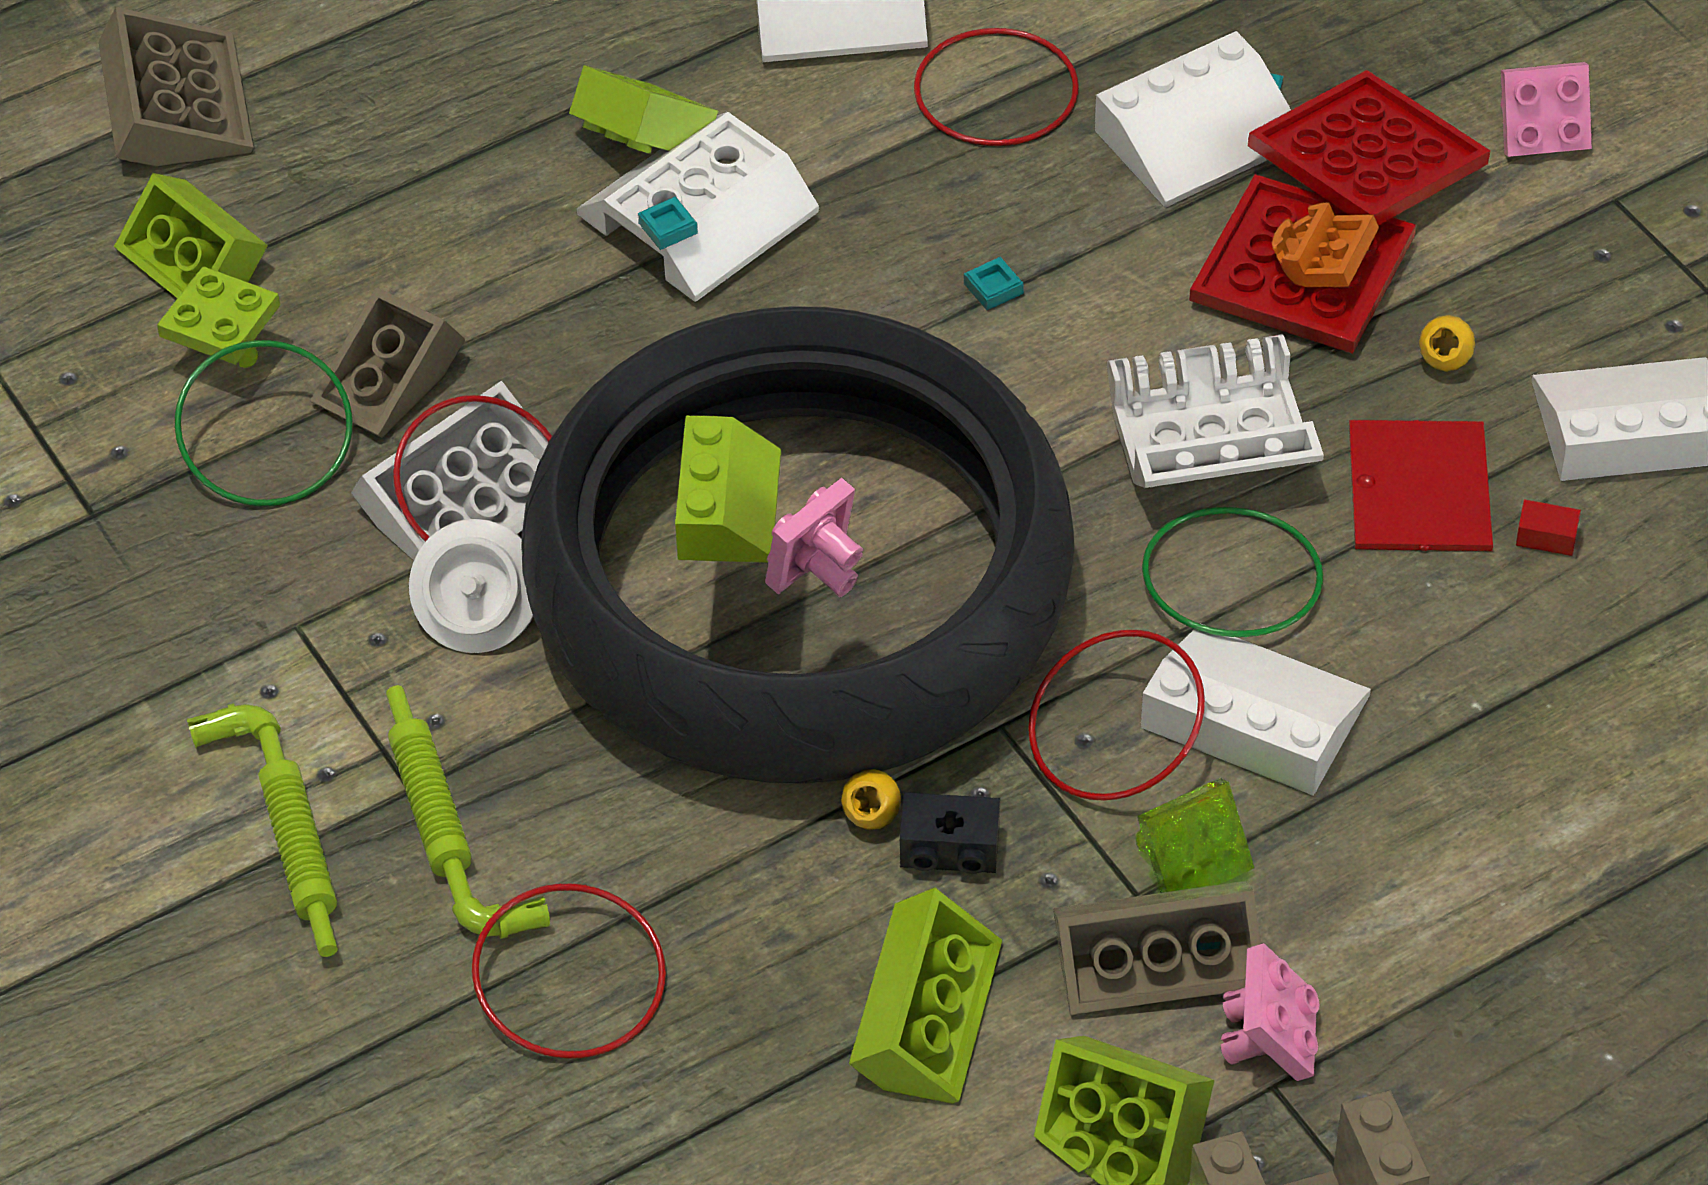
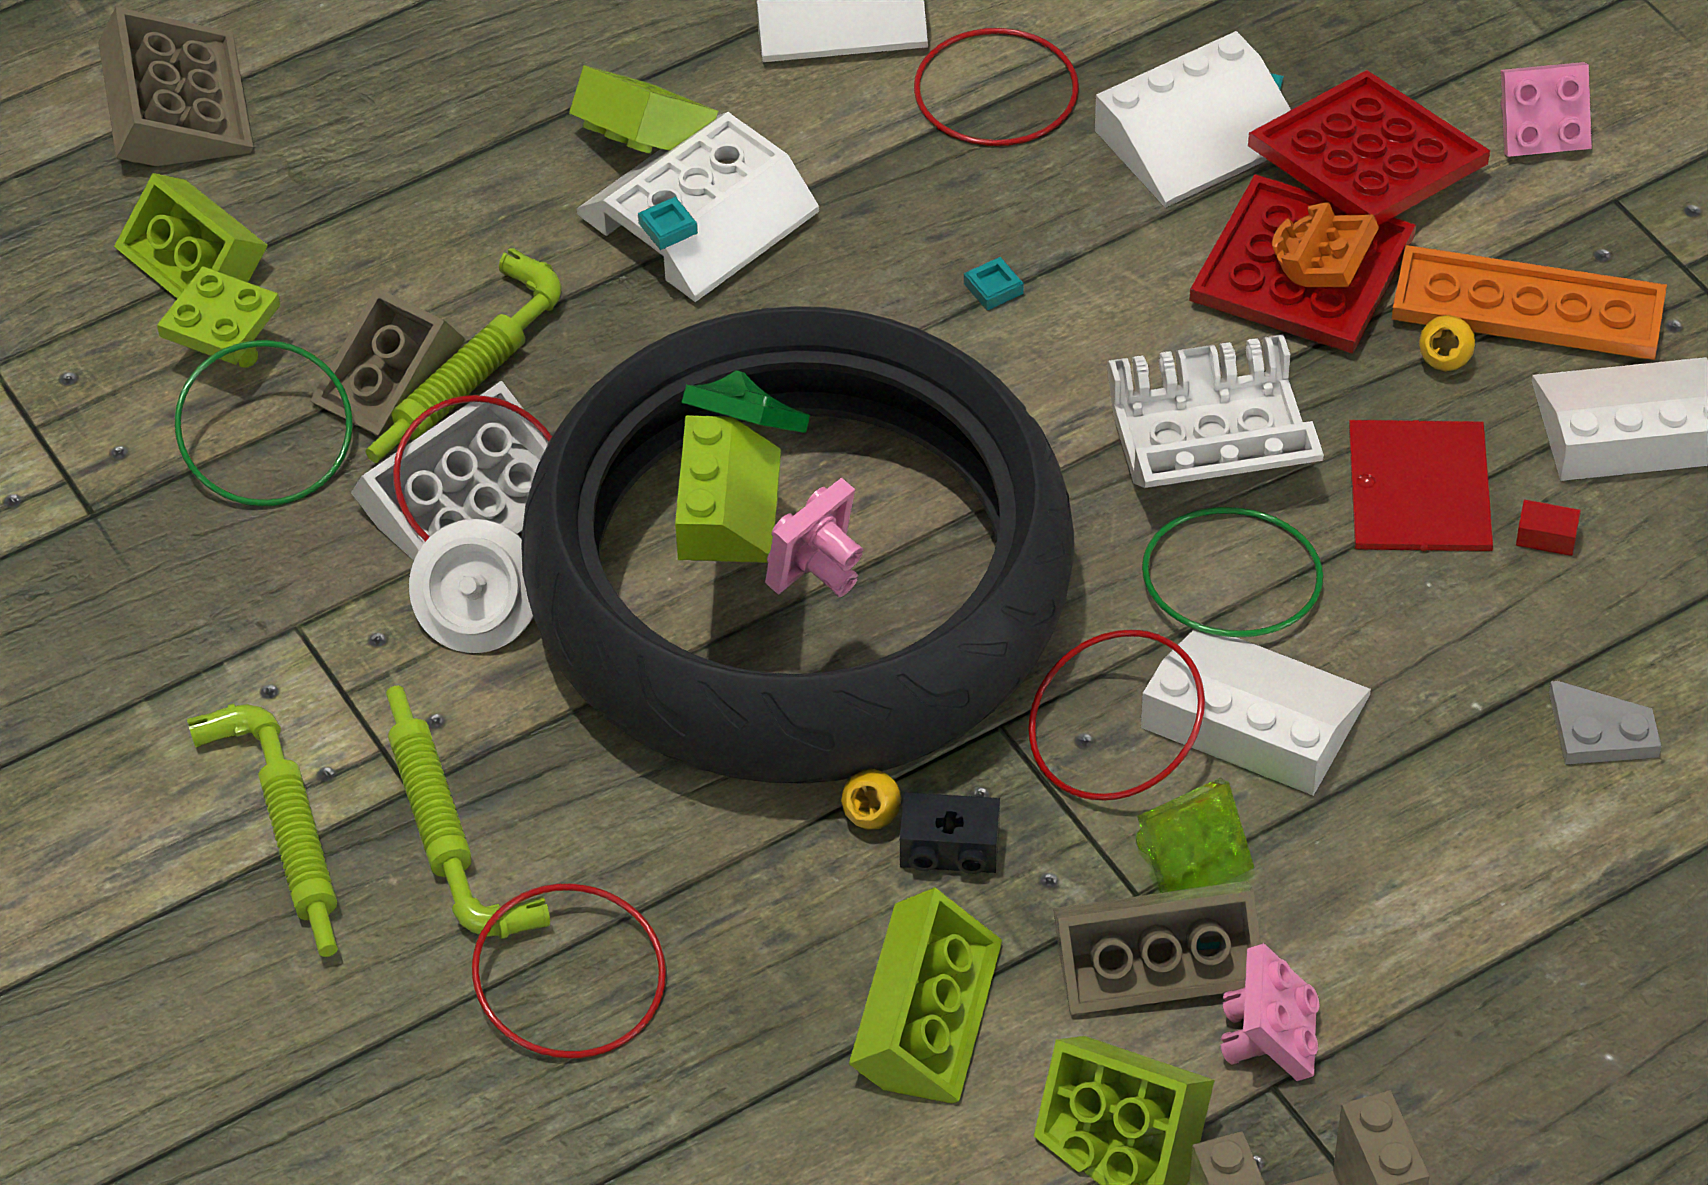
(477, 357): none -> lime piece
(743, 399): none -> green plate
(1531, 301): none -> orange plate
(1601, 726): none -> light grey wing

